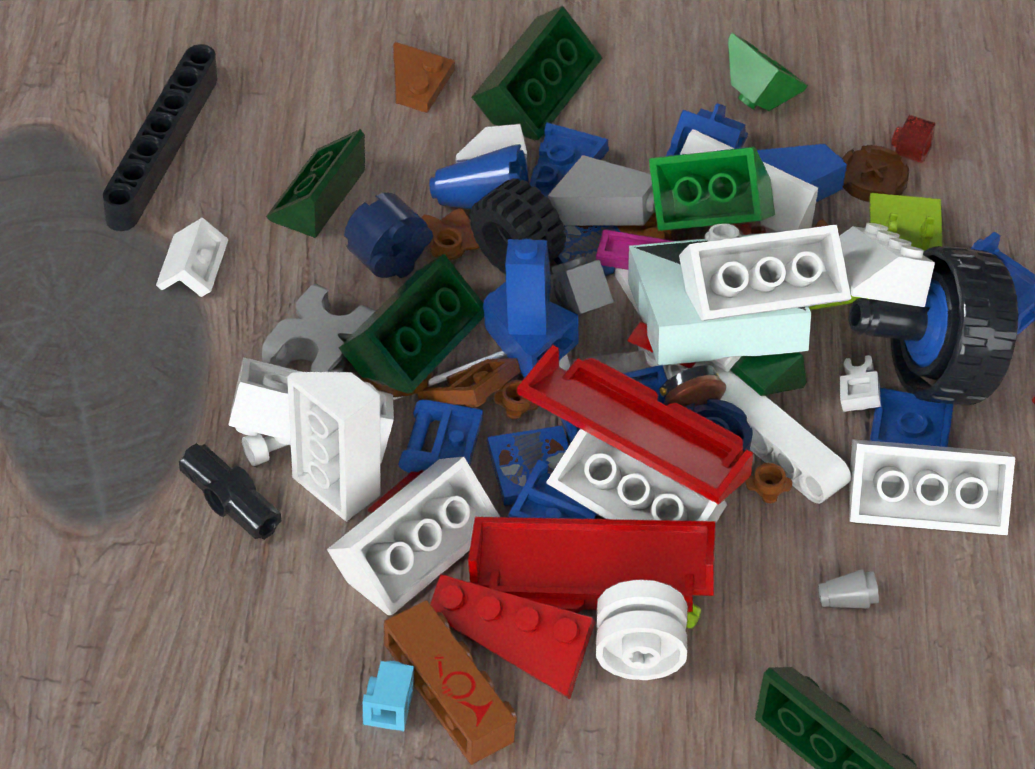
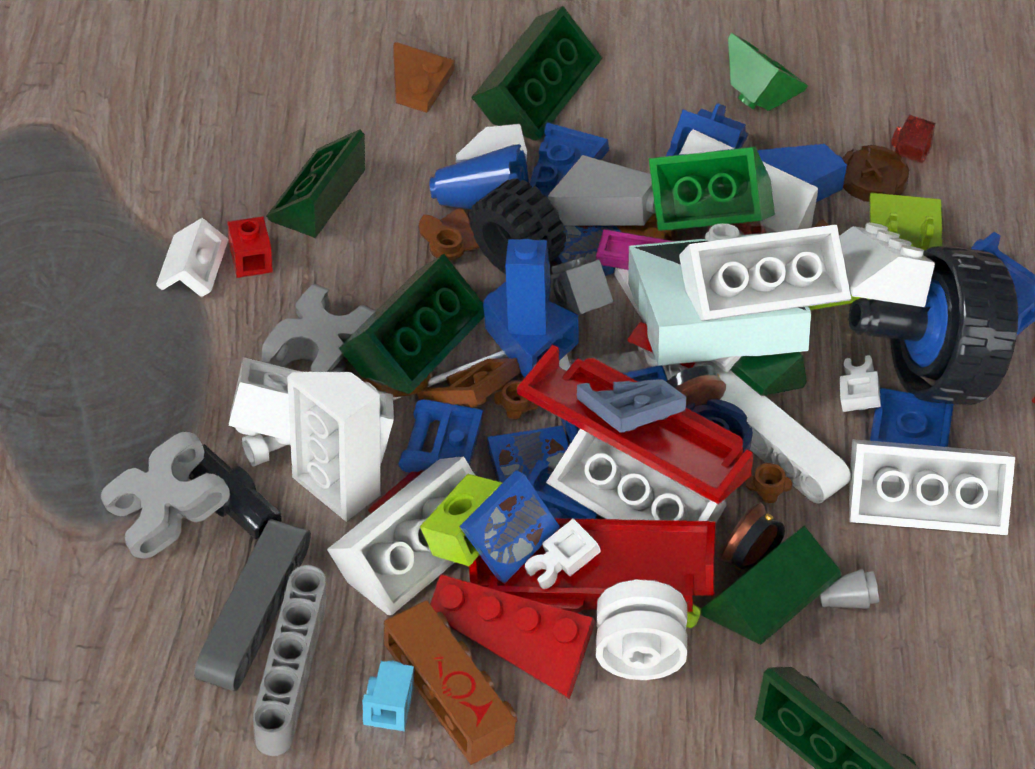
(160, 138): black beam -> none
(165, 495): none -> light grey piece
(250, 247): none -> red brick
(252, 605): none -> dark grey beam
(305, 605): none -> light grey beam
(387, 236): dark blue brick -> none
(442, 526): none -> lime brick
(509, 526): none -> blue tile
(566, 550): none -> white plate
(633, 402): none -> sand blue wing
(752, 538): none -> piece
(774, 588): none -> dark green slope

